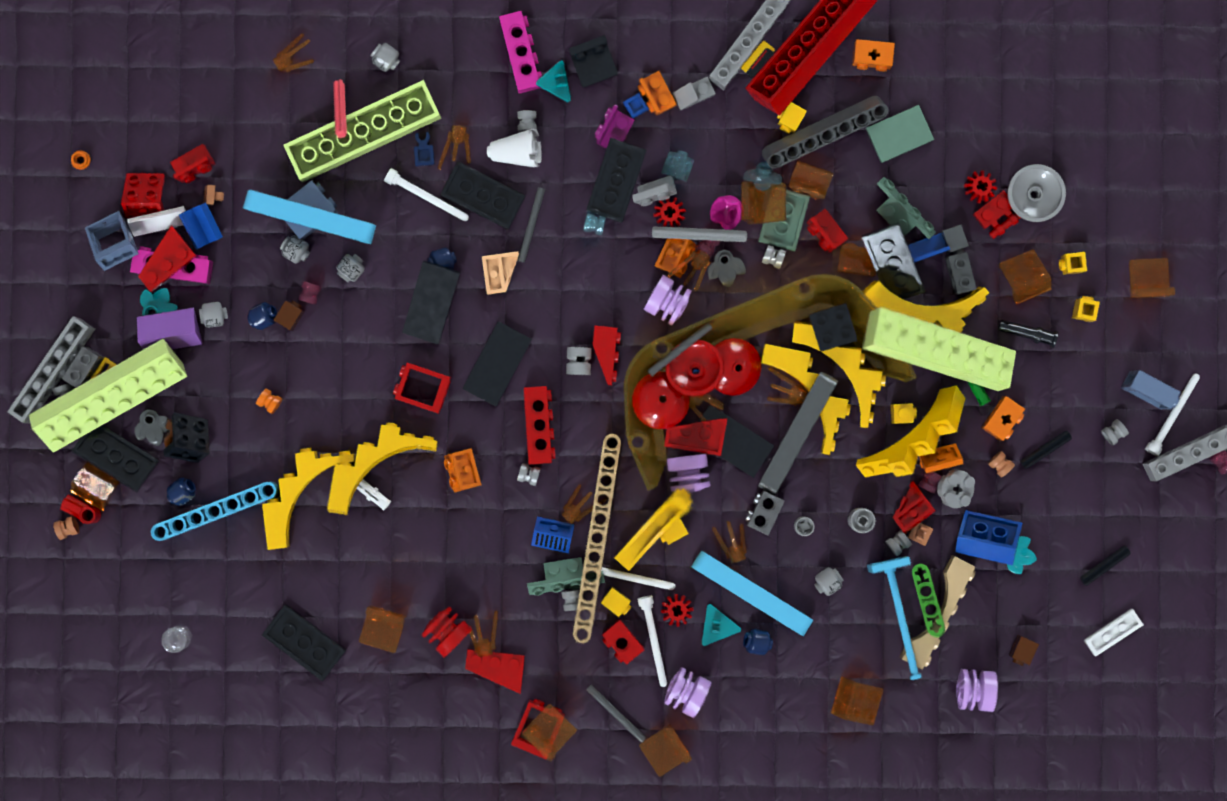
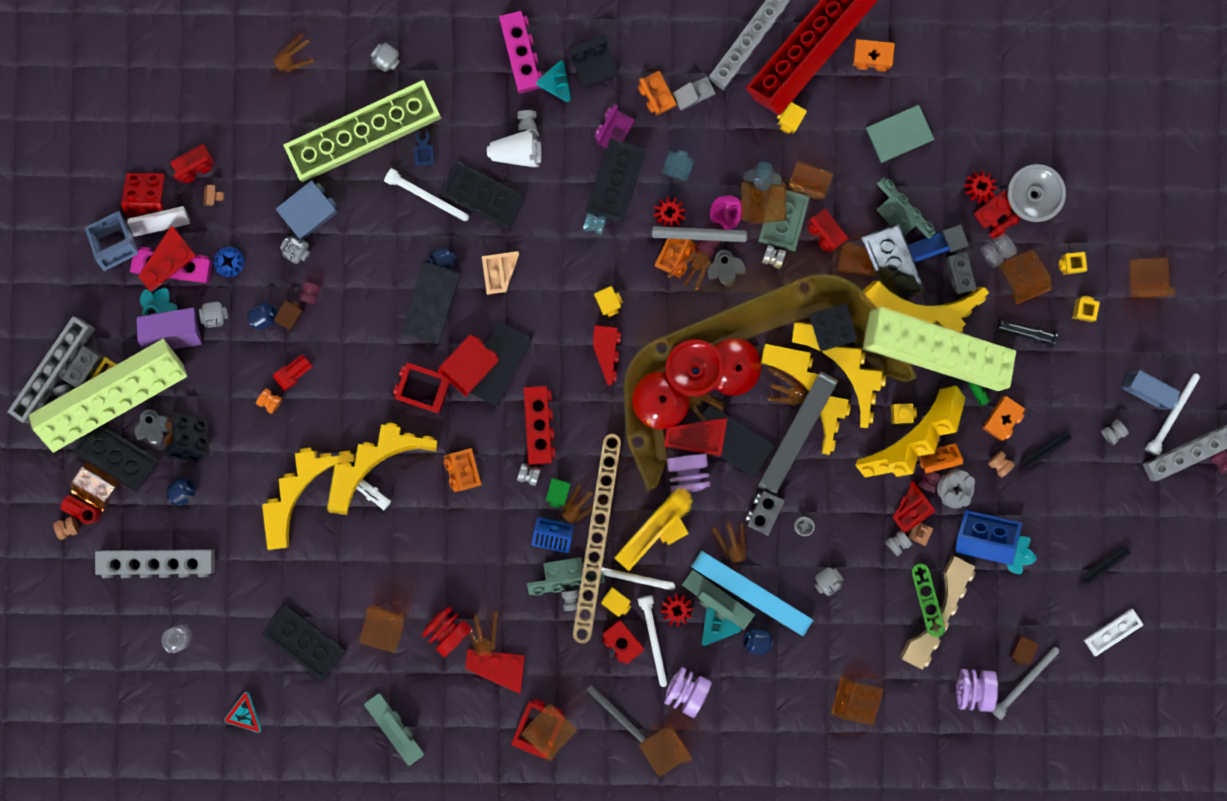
(75, 157): orange plate -> none
(105, 558): none -> light grey brick
(200, 225): blue panel -> none
(208, 517): medium azure beam -> none
(237, 262): none -> blue gear
(244, 714): none -> piece
(289, 375): none -> red piece
(309, 216): medium azure beam -> none
(340, 108): coral axle -> none
(350, 267): light grey head -> none
(393, 728): none -> sand green bracket
(457, 135): clear orange plant -> none
(468, 365): none -> red brick
(531, 224): dark grey bar -> none
(557, 493): none -> green brick
(578, 368): light grey wheel -> none
(608, 301): none -> yellow brick
(635, 105): blue tile -> none
(655, 190): light grey bracket -> none
(667, 300): lavender wheel -> none
(679, 349): dark grey bar -> none
(717, 599): none -> sand green bracket
(758, 58): sticker -> none
(833, 129): dark grey beam -> none
(861, 520): light grey wheel -> none
(889, 567): medium azure tile -> none
(1000, 709): none -> light grey piece
(1003, 245): none -> clear wheel

